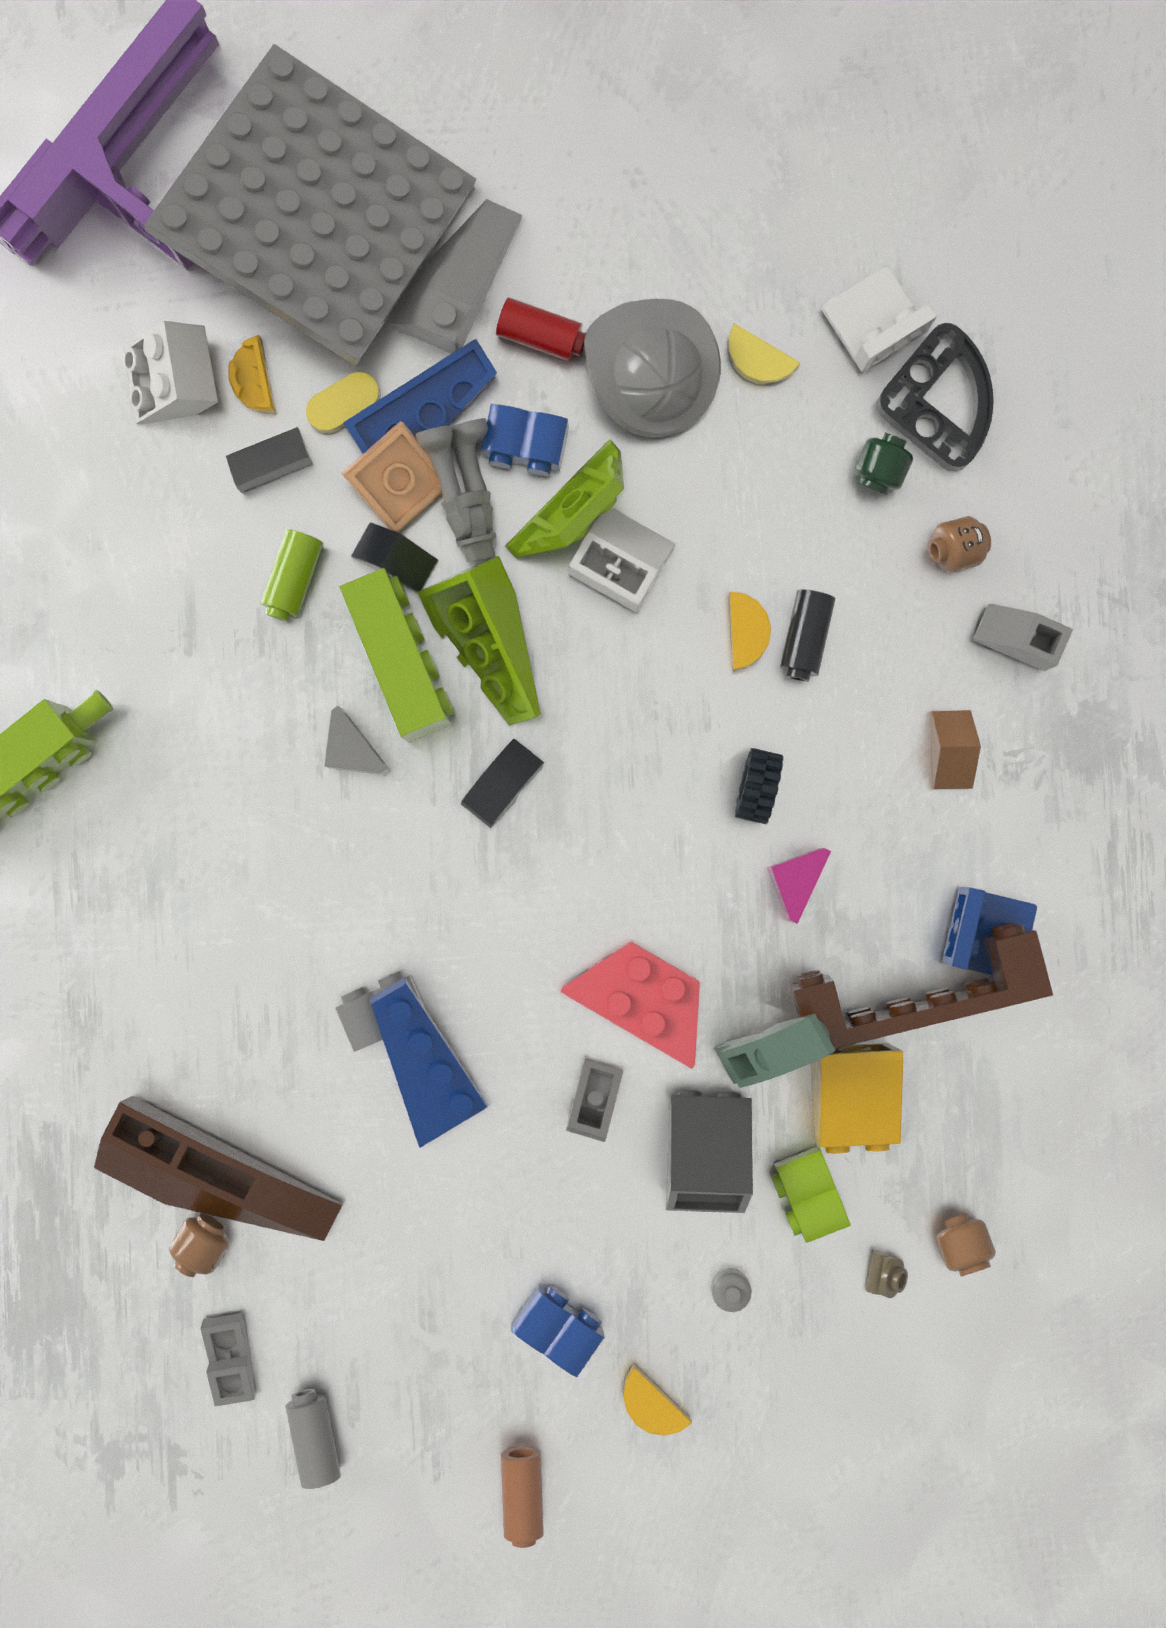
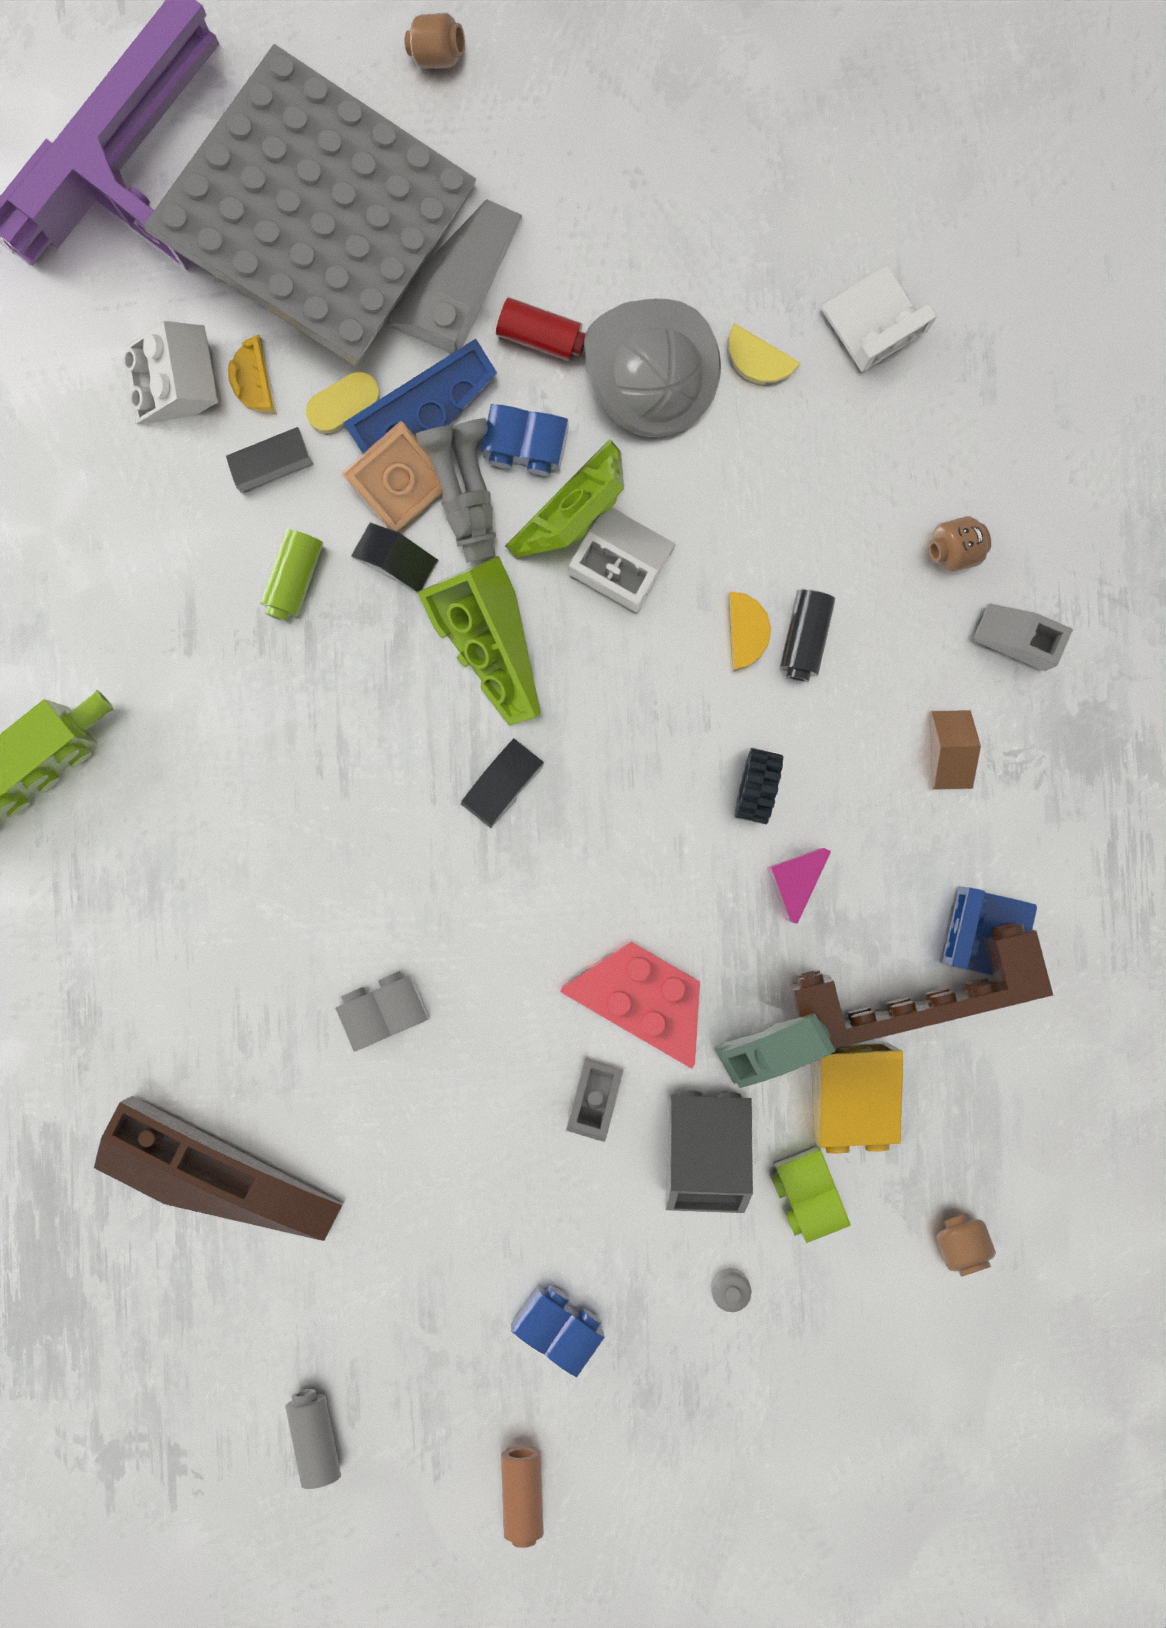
(199, 1245): medium nougat head -> none
(229, 1359): light grey slope -> none
(349, 748): light grey slope -> none
(395, 654): lime brick -> none
(426, 1068): blue wing -> none
(435, 41): none -> medium nougat head
(651, 1406): yellow tile -> none
(884, 463): dark green head -> none
(886, 1275): dark tan plate -> none
(917, 407): black beam -> none

